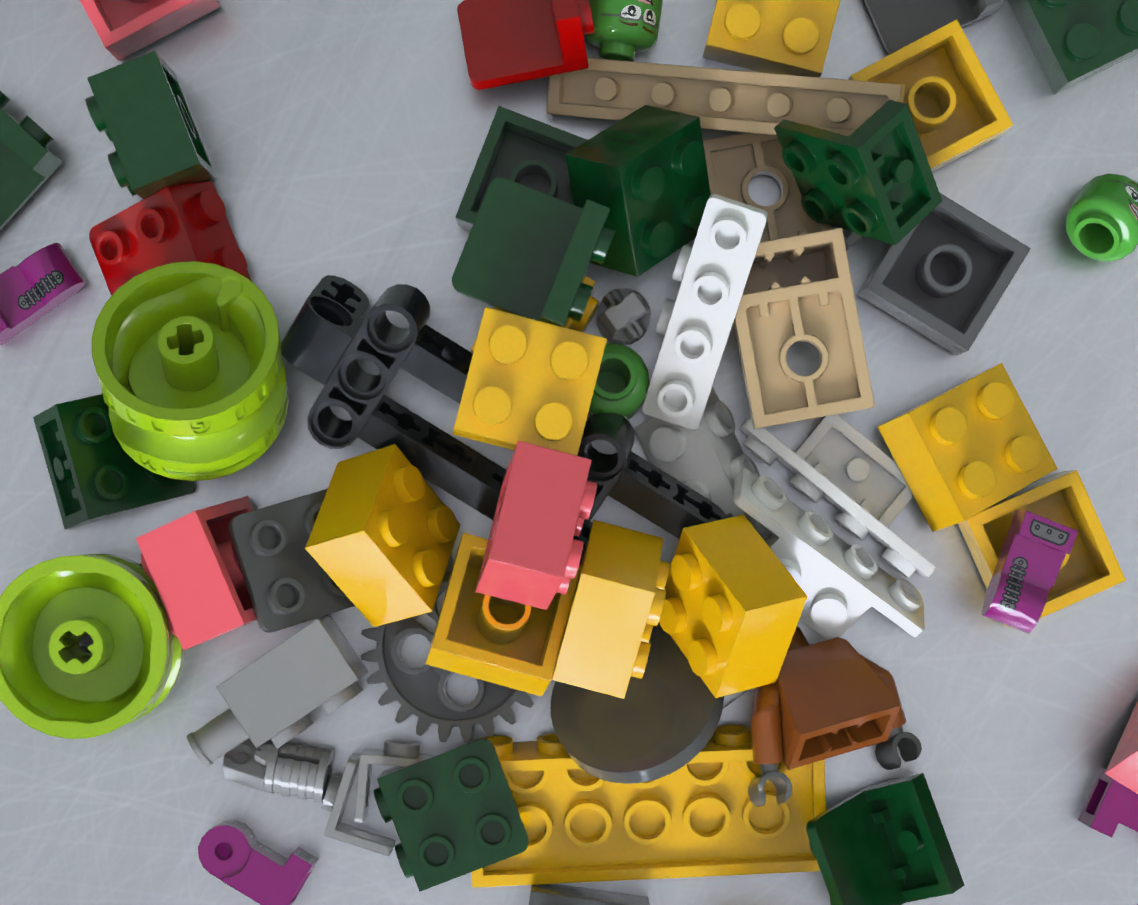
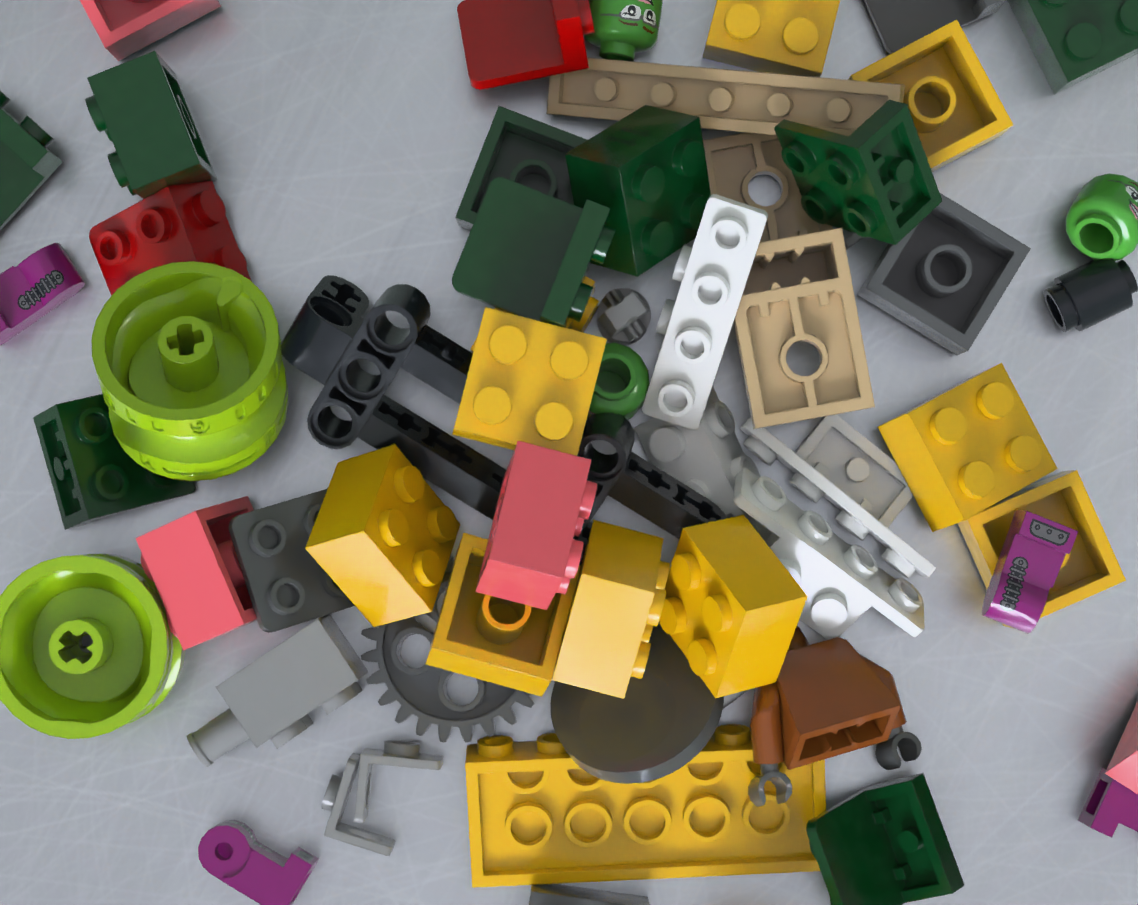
(285, 770): light grey hinge -> none
(451, 813): dark green bracket -> none
(1091, 294): none -> black brick

